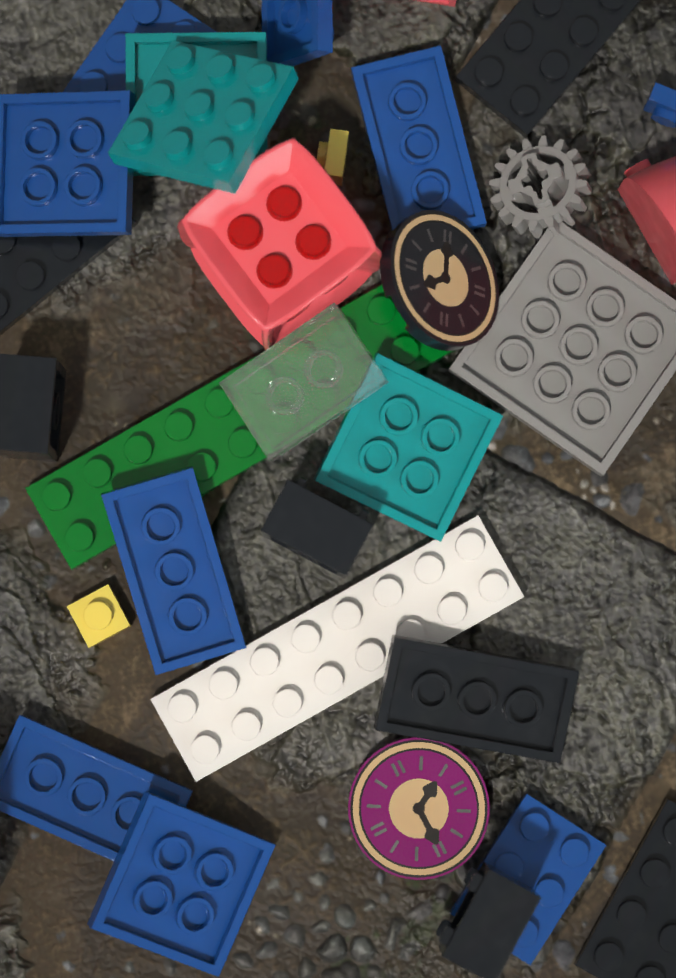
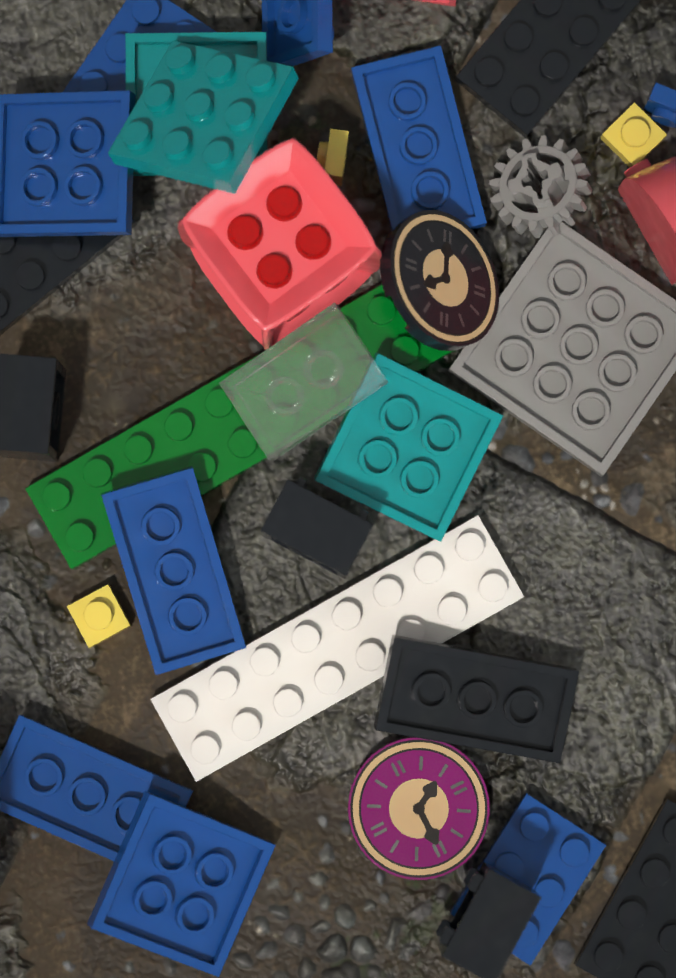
(633, 136): none -> light yellow plate

